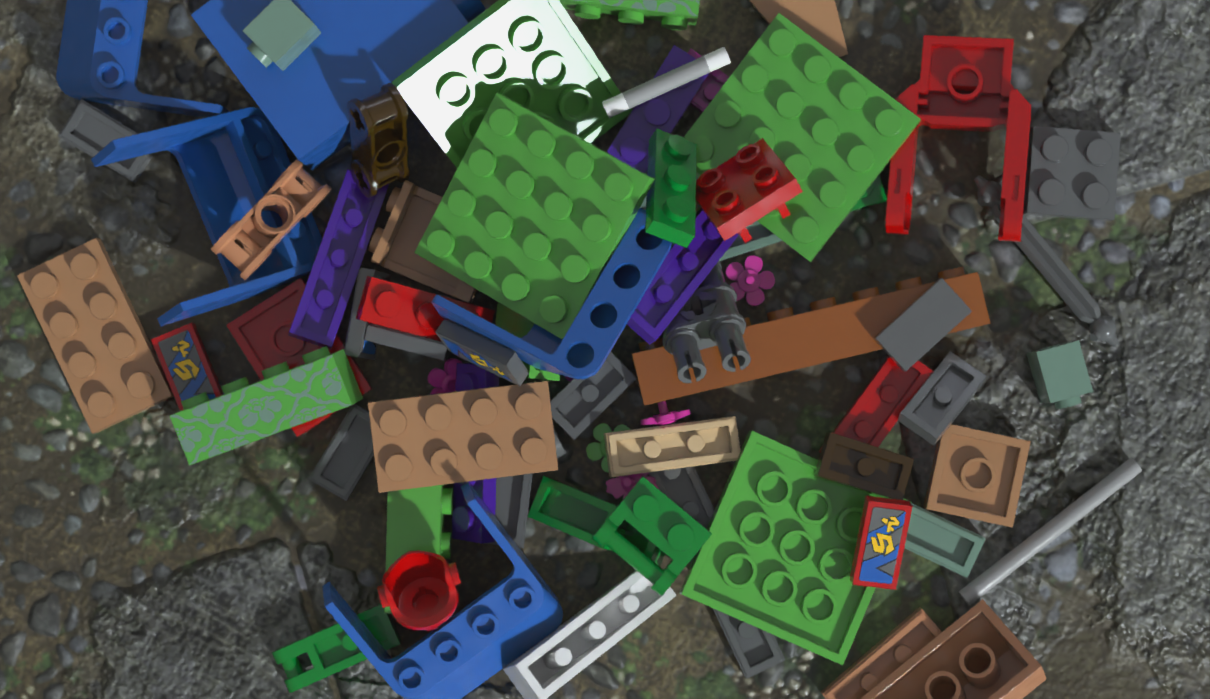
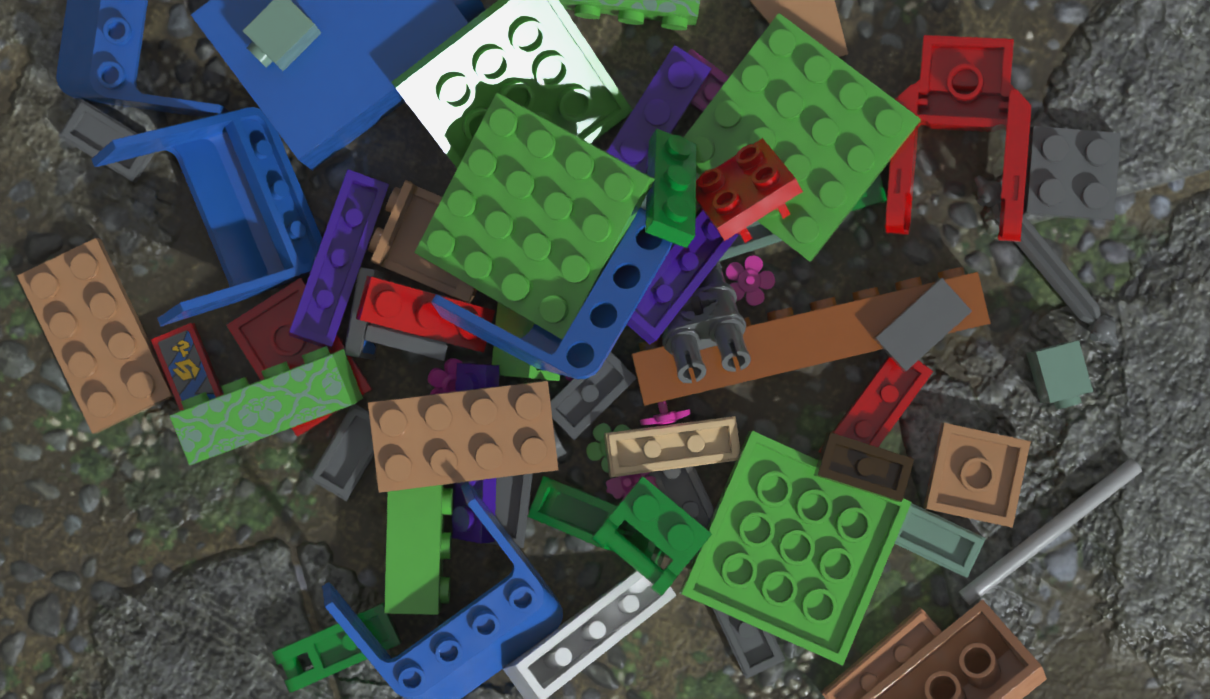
(250, 239): nougat piece -> none
(378, 139): dark brown piece -> none
(420, 590): red cap -> none
(482, 352): dark grey tile -> none
(666, 82): light grey bar -> none
(880, 542): tile -> none
(941, 398): dark grey plate -> none

